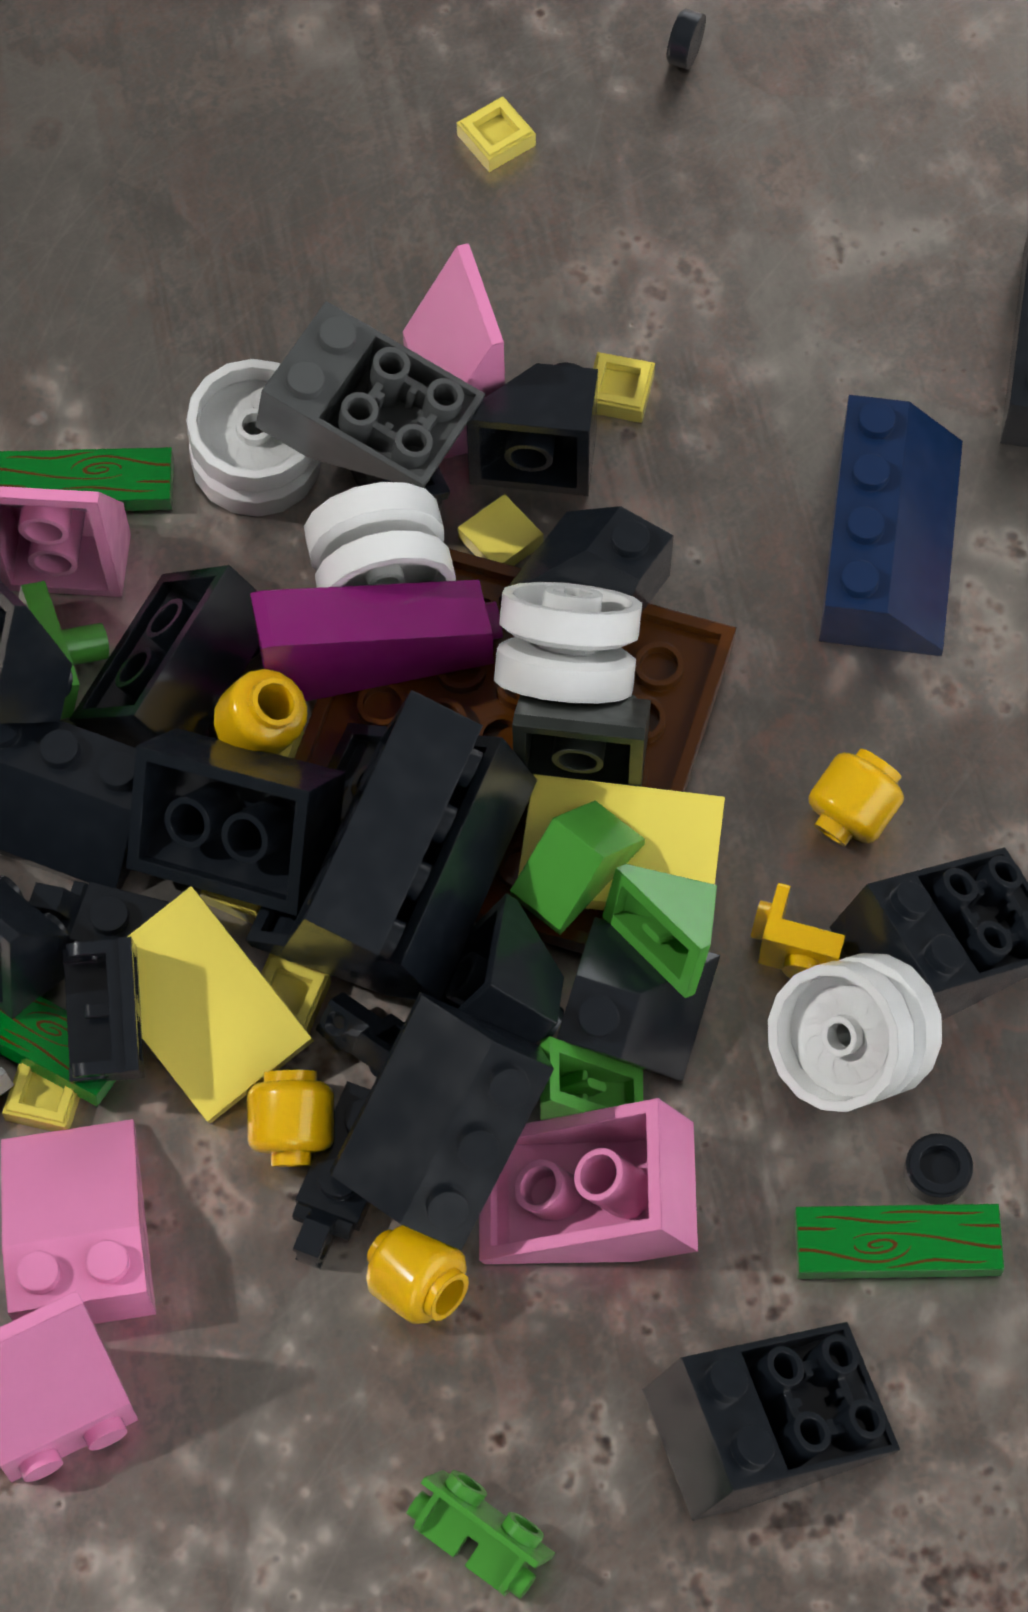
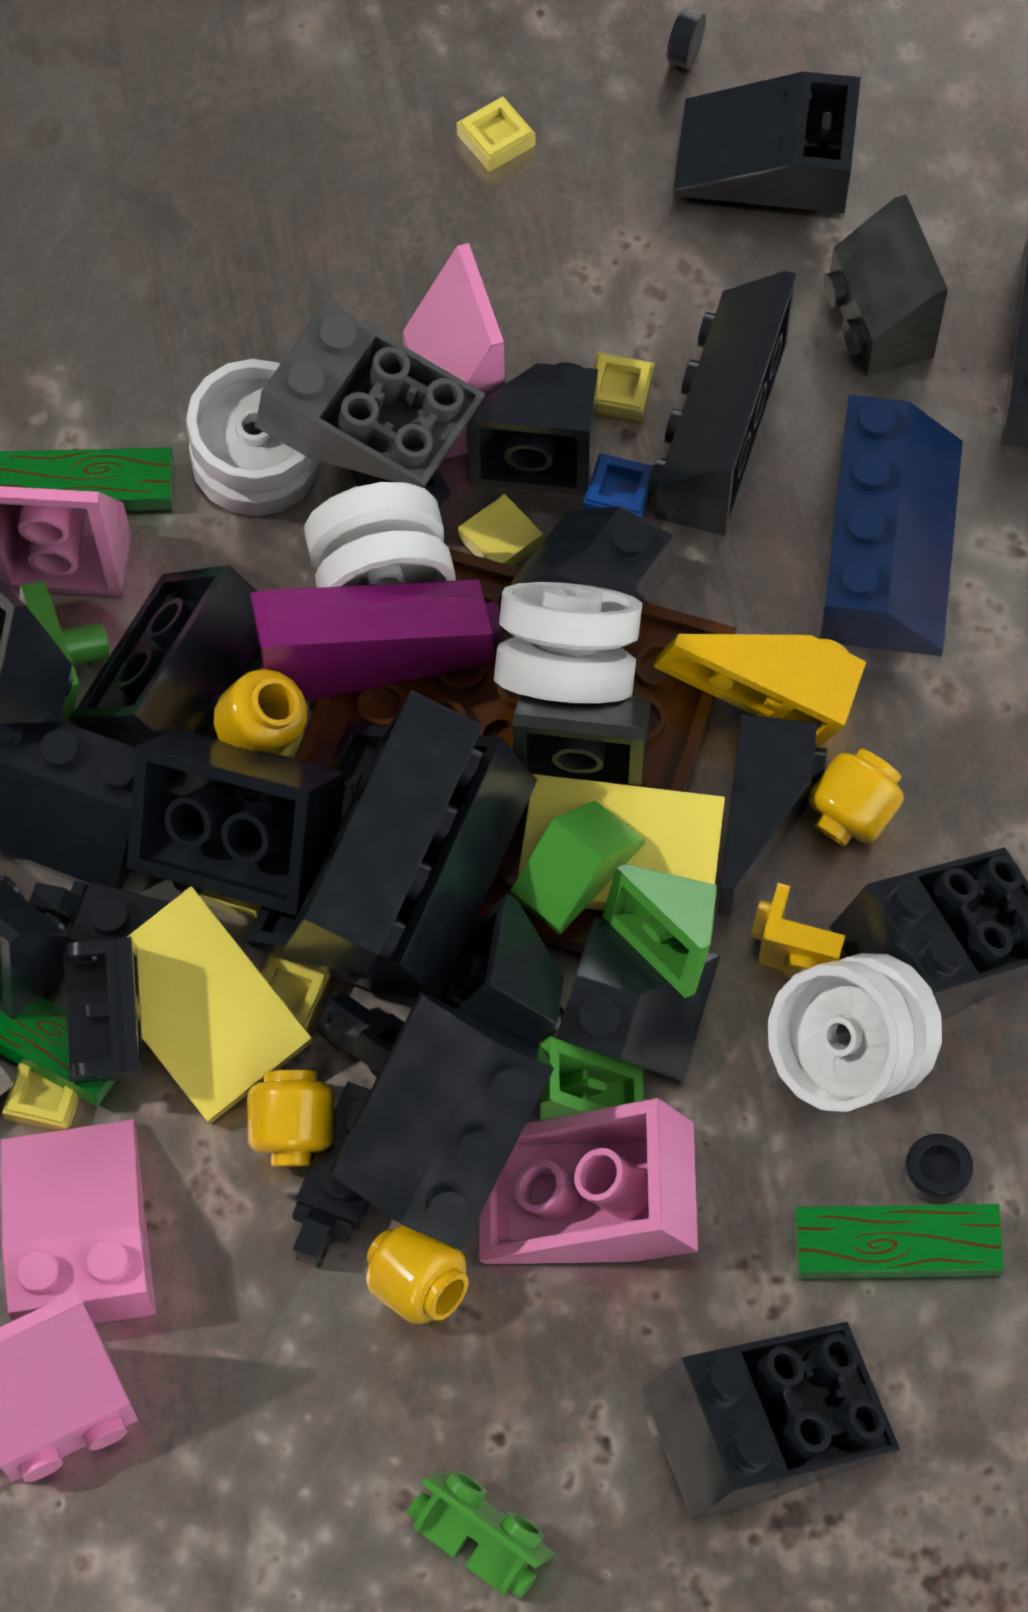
(619, 484): none -> blue tile
(723, 404): none -> black slope
(769, 793): none -> black slope
(770, 675): none -> yellow slope
(771, 142): none -> black slope
(887, 289): none -> pearl dark grey slope

